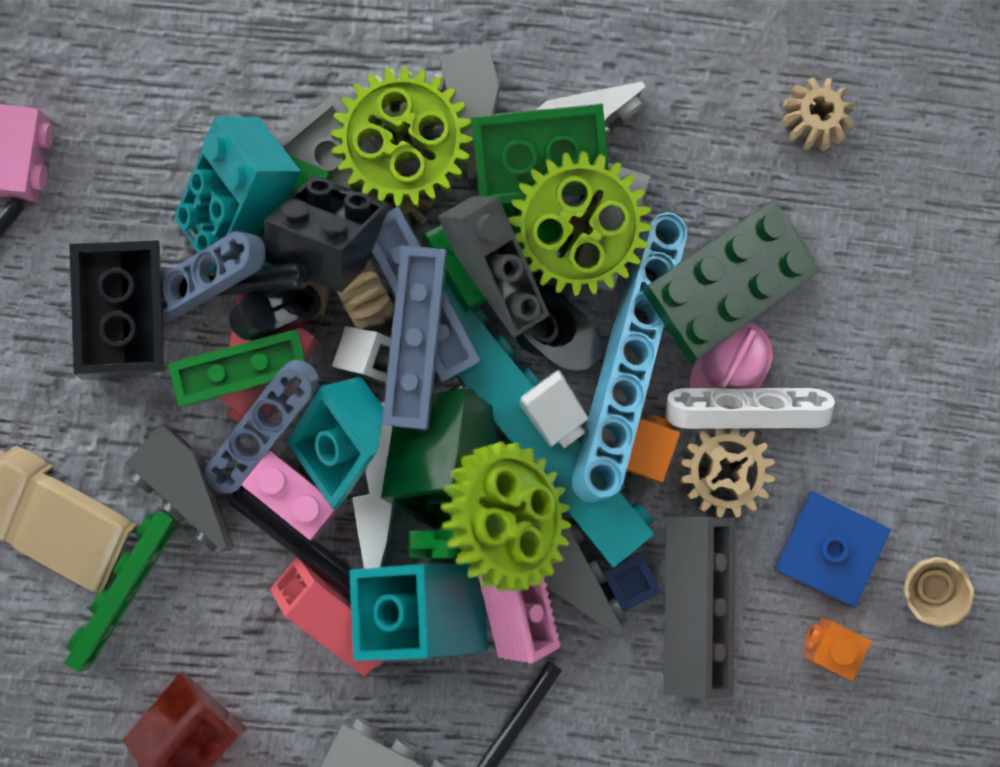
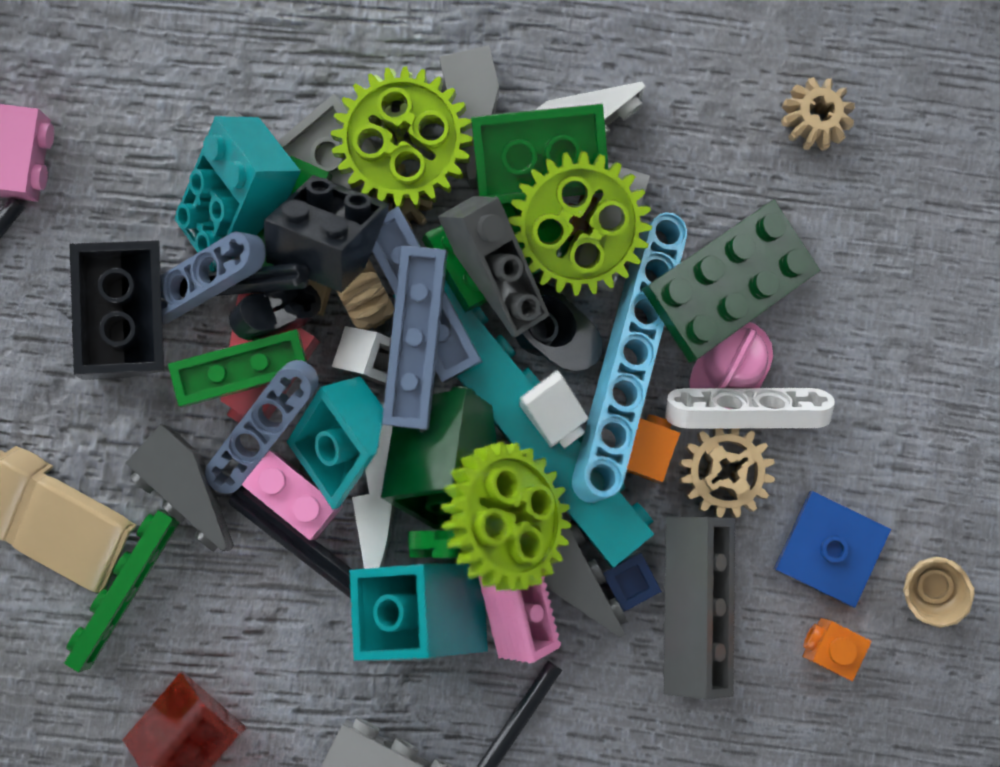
(319, 611): coral slope -> none

